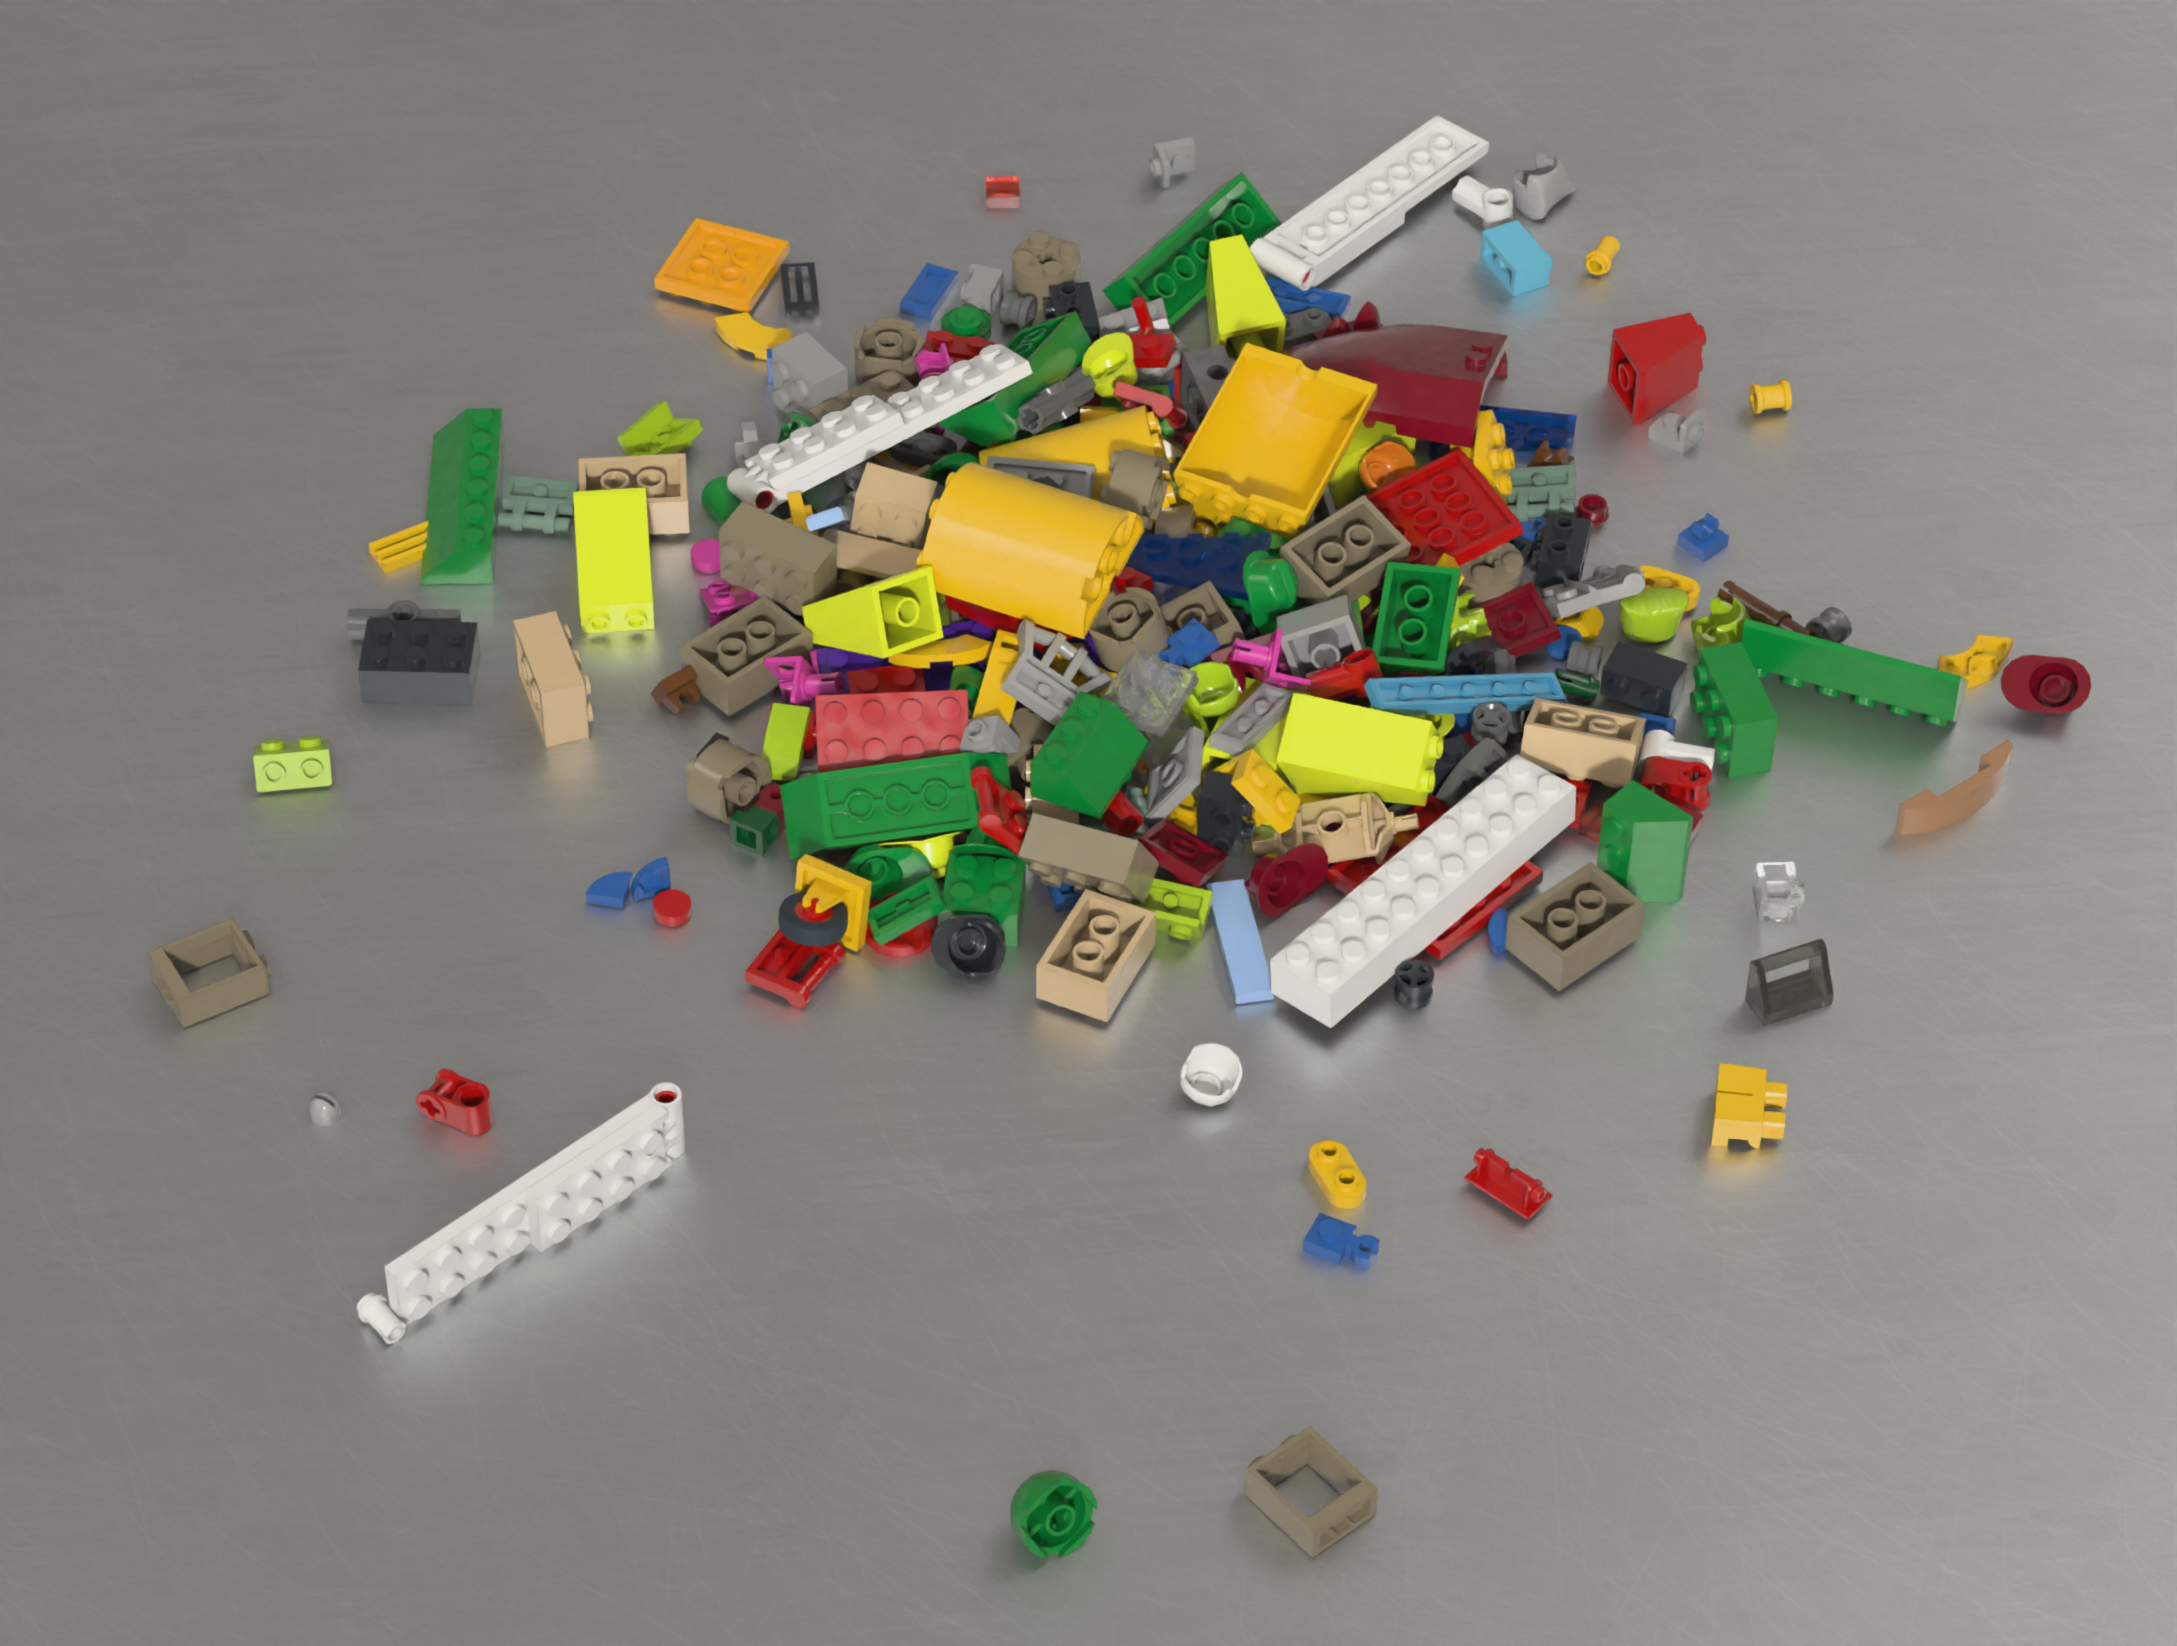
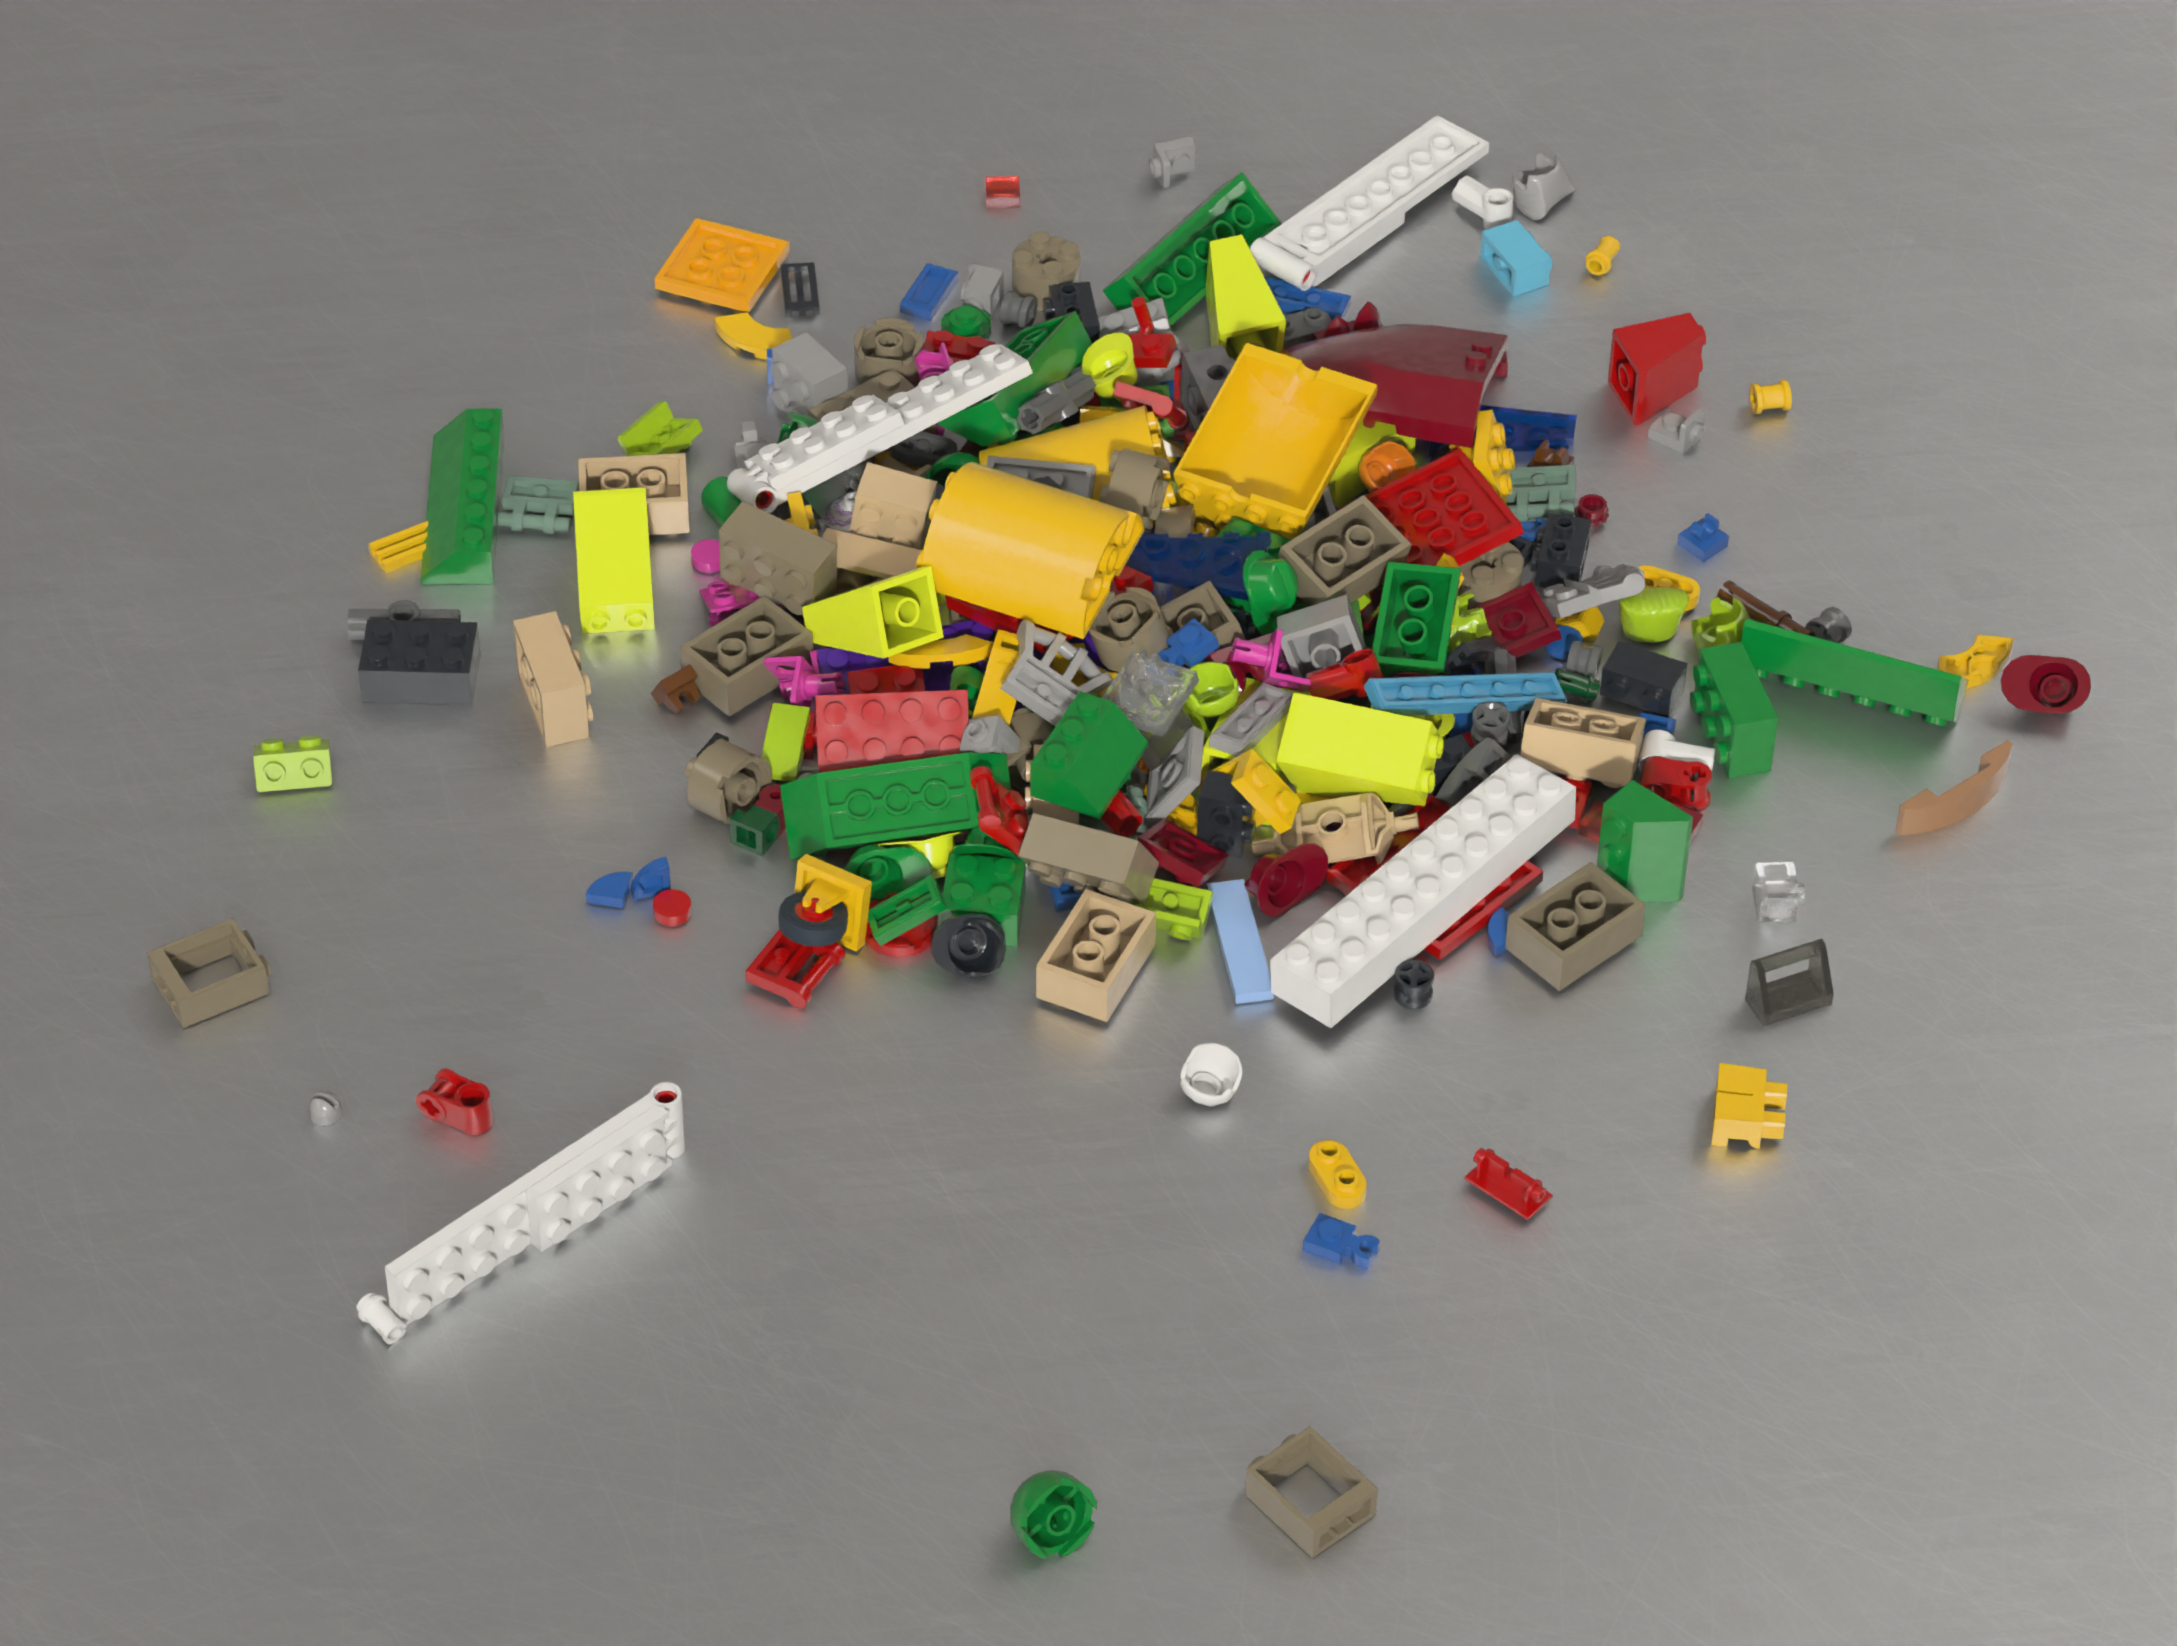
(830, 518): light blue tile -> none

